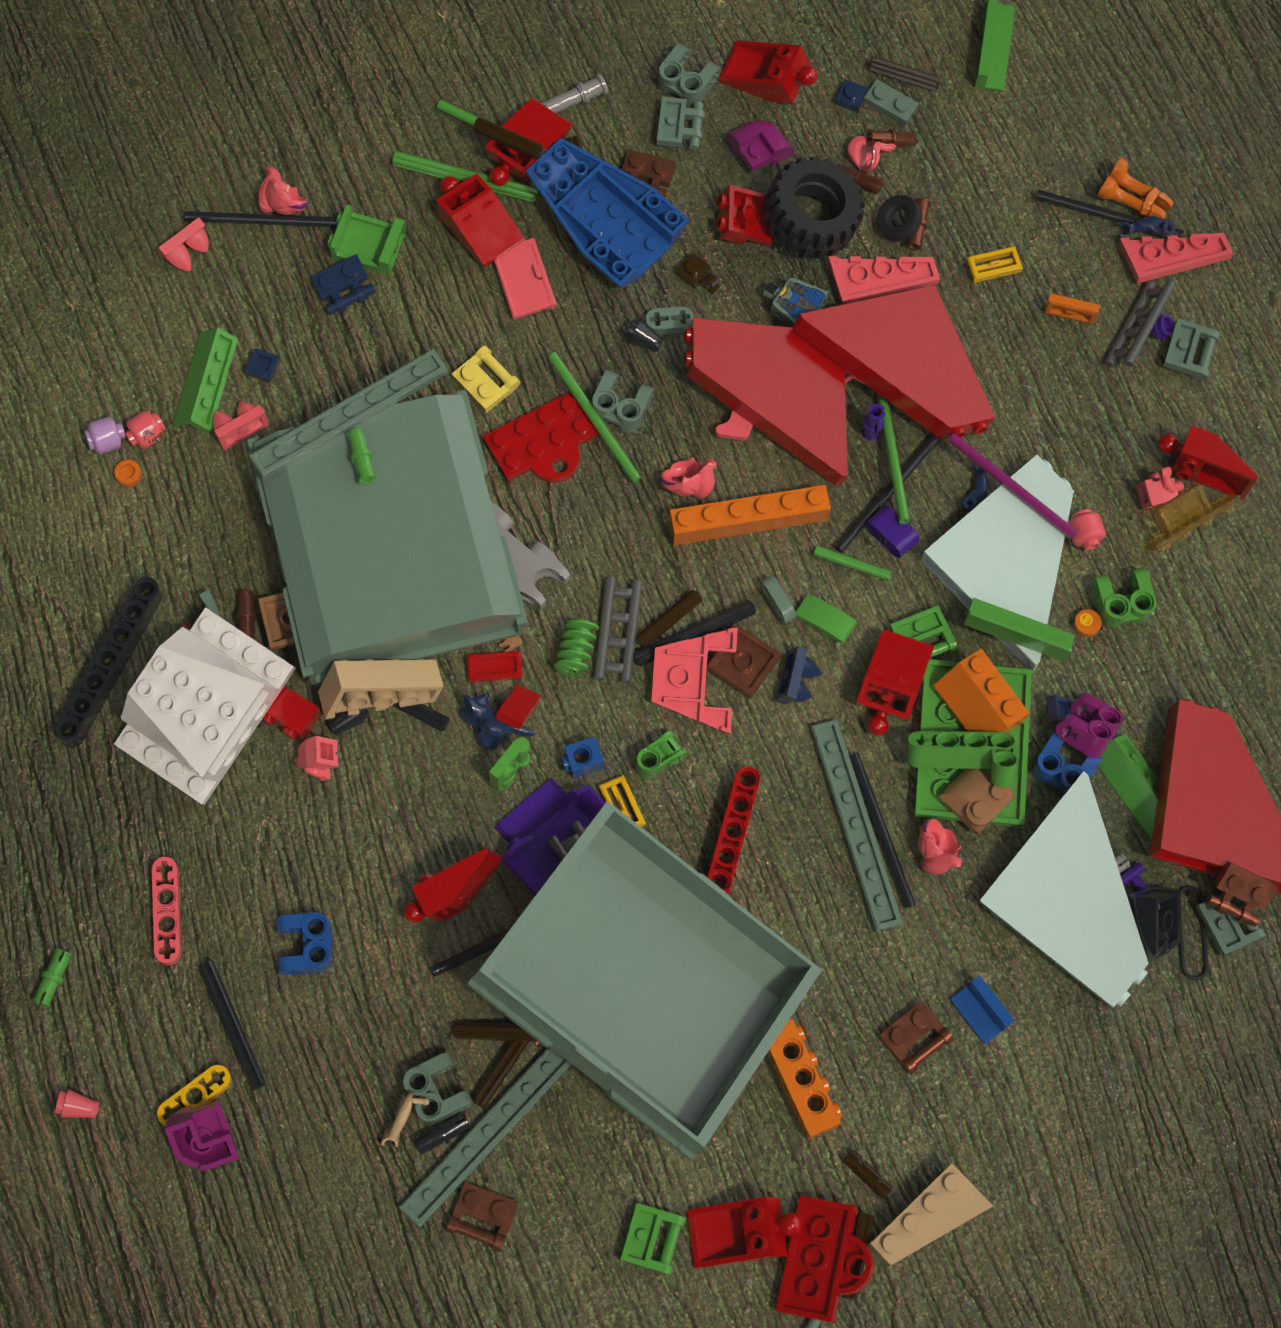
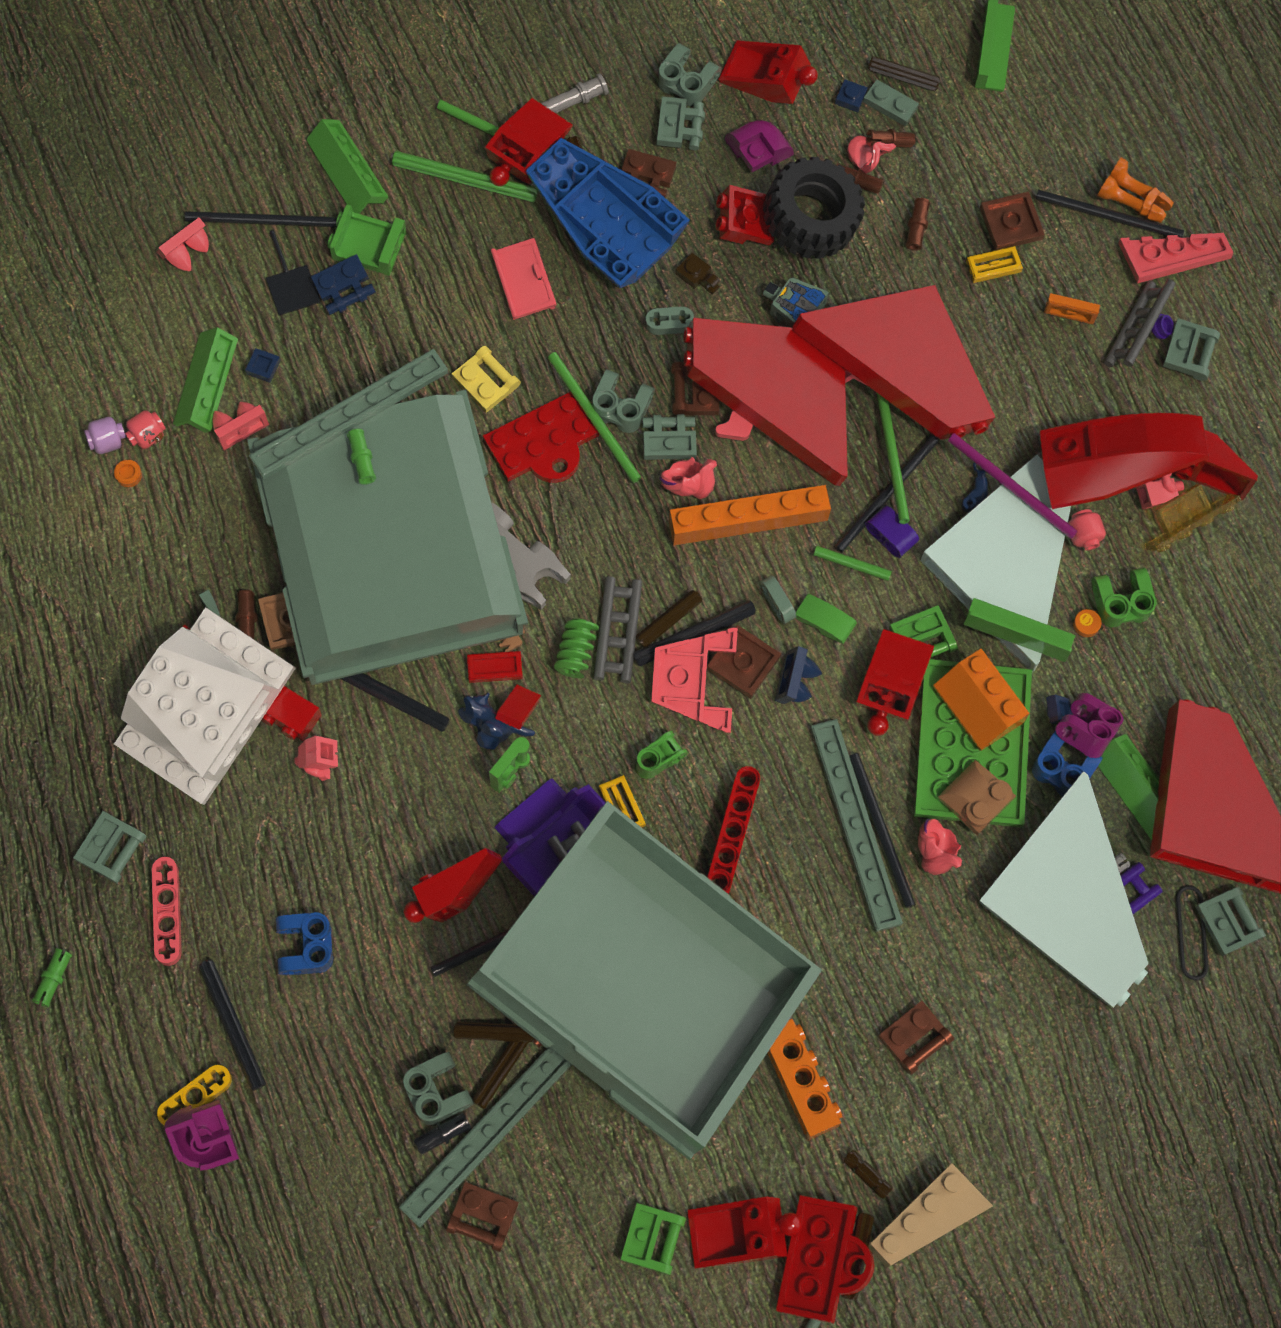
(76, 1106): coral cone -> none
(101, 843): none -> sand green plate
(109, 674): black beam -> none
(278, 196): coral hair -> none
(293, 287): none -> black piece
(343, 722): black cone -> none
(345, 165): none -> bright green panel
(378, 685): tan wedge -> none
(394, 1132): tan piece -> none
(477, 218): red slope -> none
(508, 138): dark brown axle -> none
(587, 747): blue brick -> none
(643, 335): black cone -> none
(669, 444): none -> sand green plate
(702, 401): none -> copper plate
(871, 278): coral wing -> none
(873, 422): dark purple pin -> none
(889, 208): black tyre -> none
(966, 751): bright green beam -> none
(982, 1010): blue panel -> none
(1012, 221): none -> copper plate
(1117, 453): none -> red wedge
(1152, 223): dark blue arm -> none
(1157, 919): black slope -> none
(1245, 885): copper plate -> none

